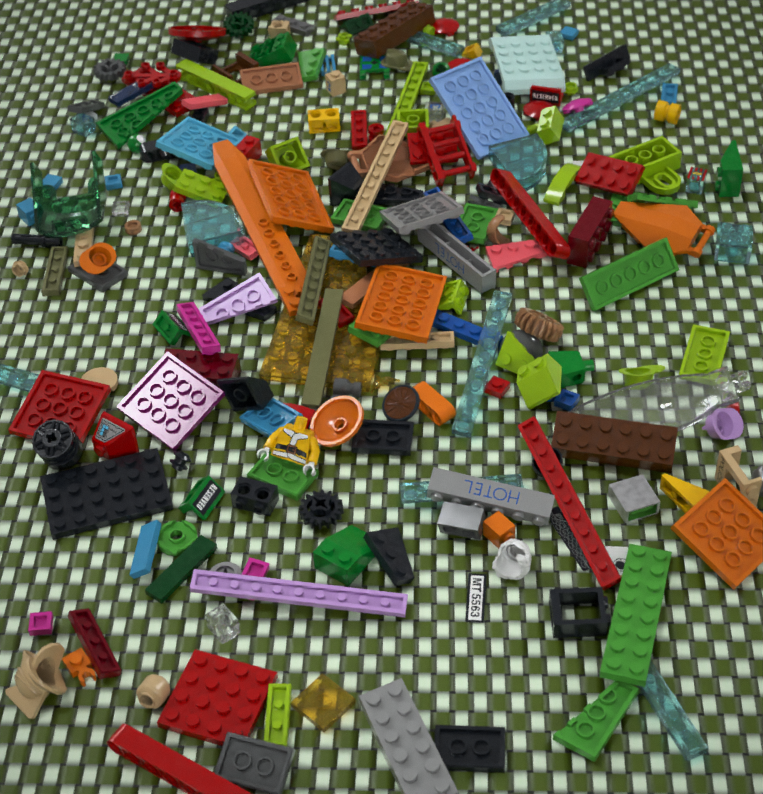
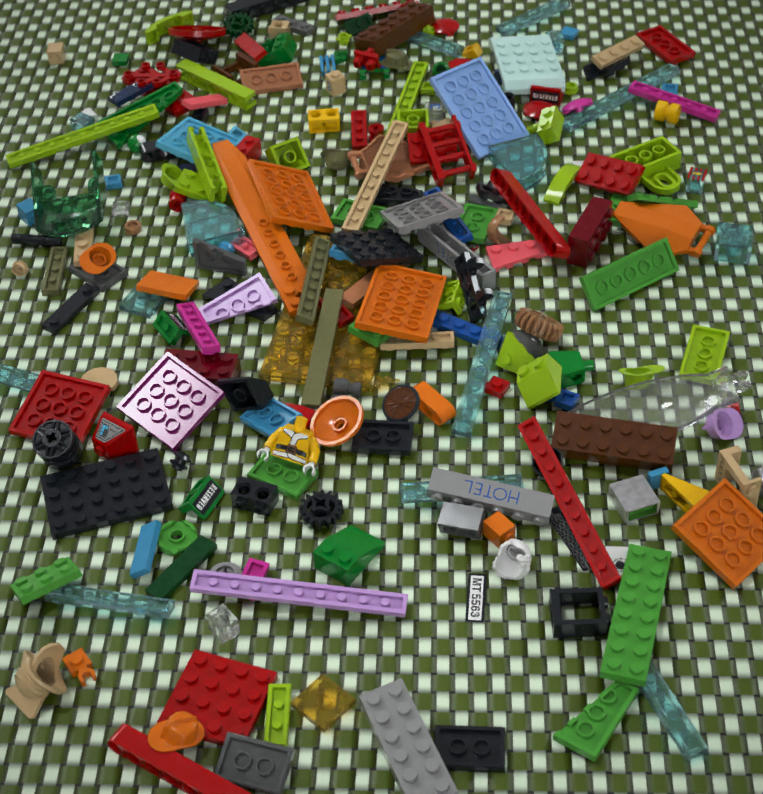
(40, 623): dark pink plate -> none
(45, 580): none -> bright green plate
(53, 180): dark azure tile -> none
(56, 53): none -> tan brick
(70, 308): none -> black plate
(82, 136): none -> lime plate
(86, 106): dark grey tile -> none
(94, 643): dark red tile -> none
(109, 69): dark grey gear -> none
(112, 601): none -> clear light blue plate
(141, 303): none -> clear light blue tile
(153, 691): tan head -> none
(161, 26): none -> lime slope
(167, 285): none -> orange tile
(176, 733): none -> orange piece
(206, 164): none -> lime piece
(250, 47): none -> red tile
(311, 63): bright green wing -> none
(340, 56): none -> green tile
(344, 184): black slope -> none
(367, 58): none -> red hips
(391, 554): black wing -> none
(474, 297): none -> black hinge
(617, 52): none -> tan plate
(654, 477): none -> dark azure tile
(666, 45): none -> red plate
(688, 106): none -> dark pink tile
(729, 173): green slope -> none

